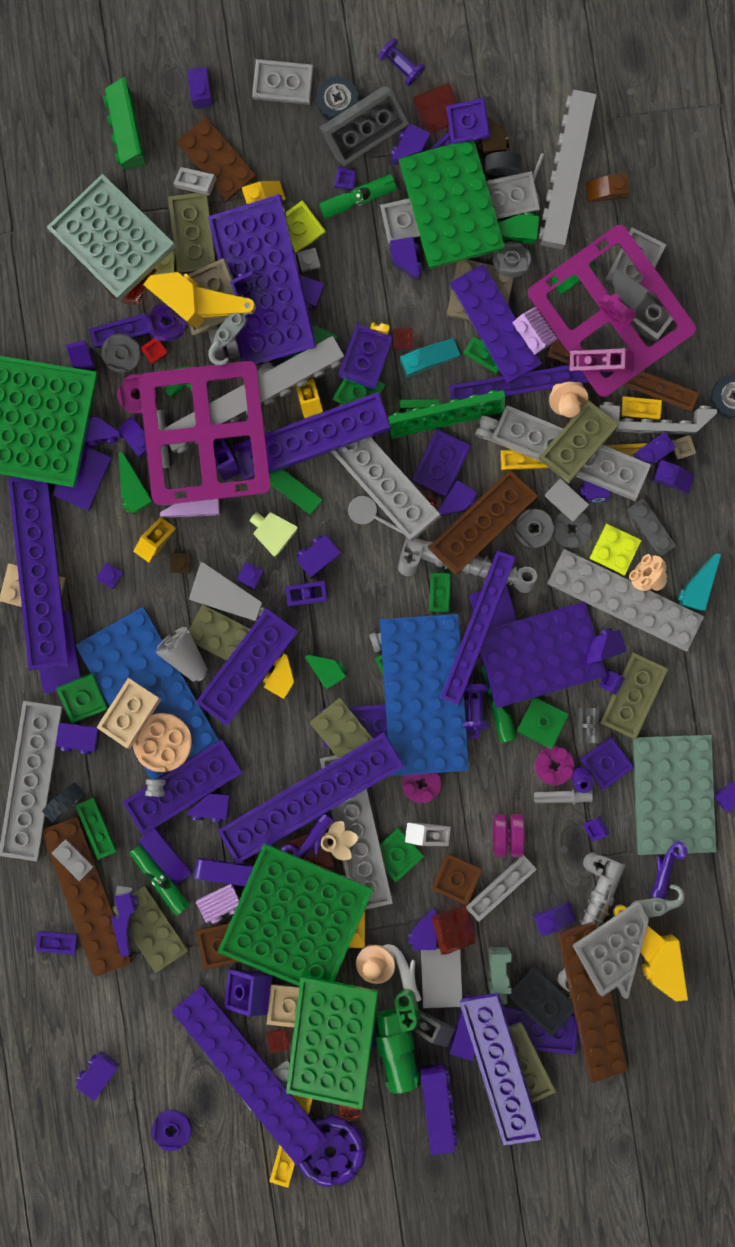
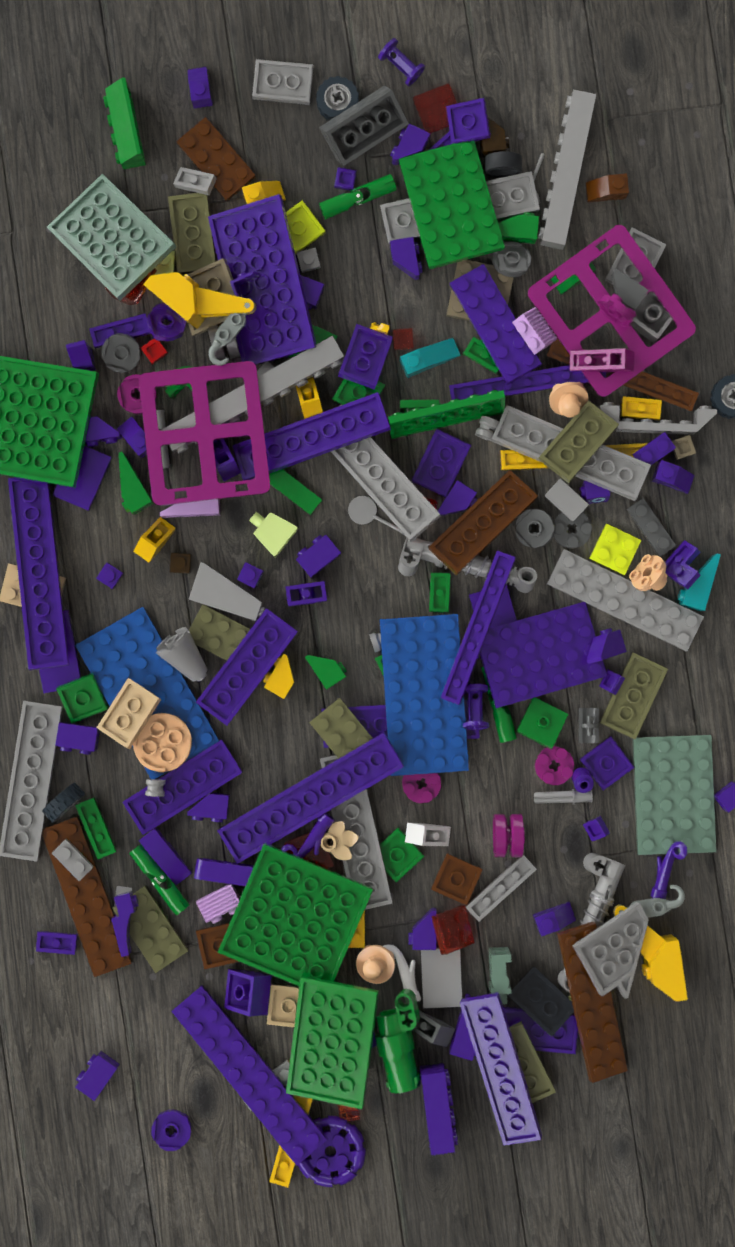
(277, 1040): clear red plate -> none
(678, 565): none -> dark purple plate

